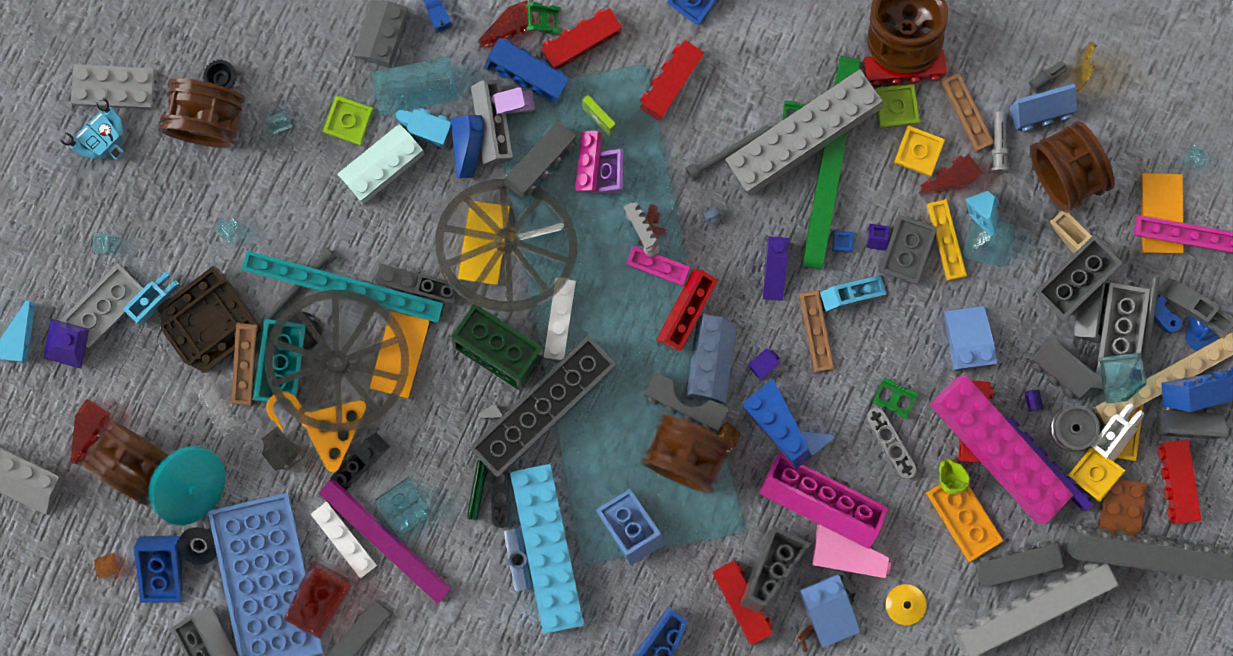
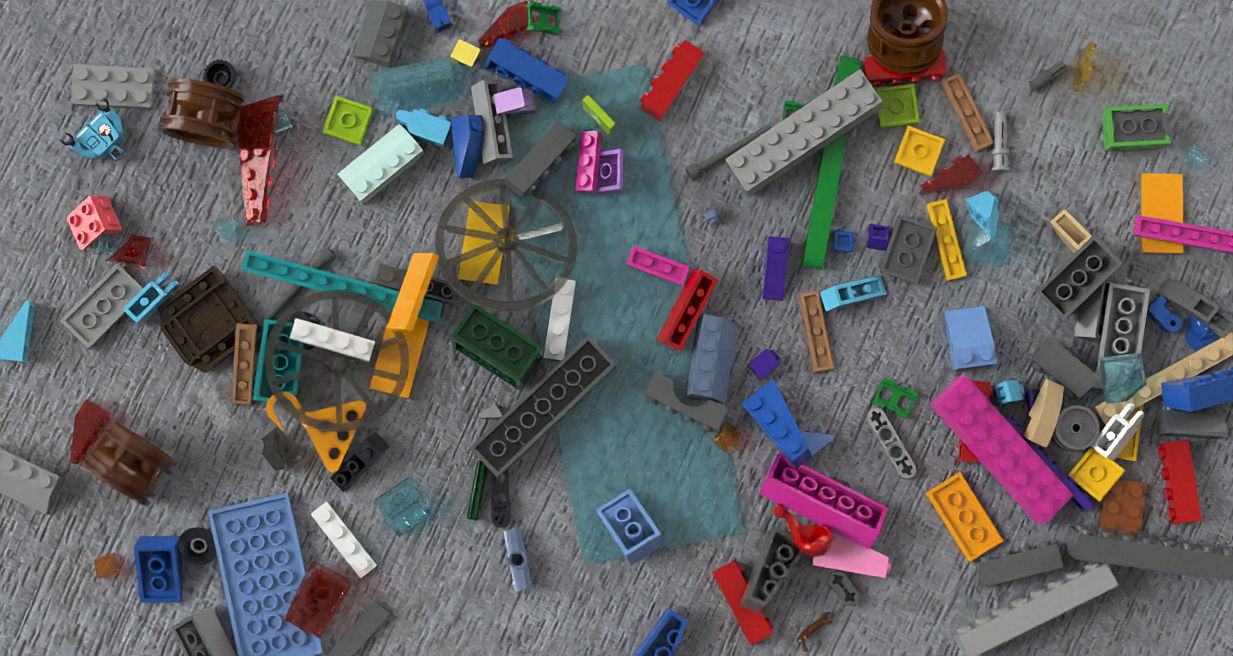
(66, 343): dark purple slope -> none
(92, 219): none -> coral bracket
(132, 252): none -> clear red slope
(187, 485): teal dish -> none
(257, 154): none -> clear red wing
(332, 340): none -> white plate
(385, 540): magenta tile -> none
(412, 292): none -> light orange tile
(465, 53): none -> light yellow panel
(547, 548): medium azure brick -> none
(582, 39): red brick -> none
(641, 225): light grey gear -> none
(653, 217): clear red slope -> none
(686, 453): reddish brown wheel -> none
(811, 539): none -> red hair
(829, 610): medium blue slope -> none
(895, 604): yellow dish -> none
(953, 477): lime hair -> none
(1008, 392): none -> medium azure slope
(1044, 108): medium blue slope -> none
(1045, 413): none -> tan slope
(1072, 166): reddish brown wheel -> none
(1135, 127): none -> piece
(1149, 321): dark grey piece -> none

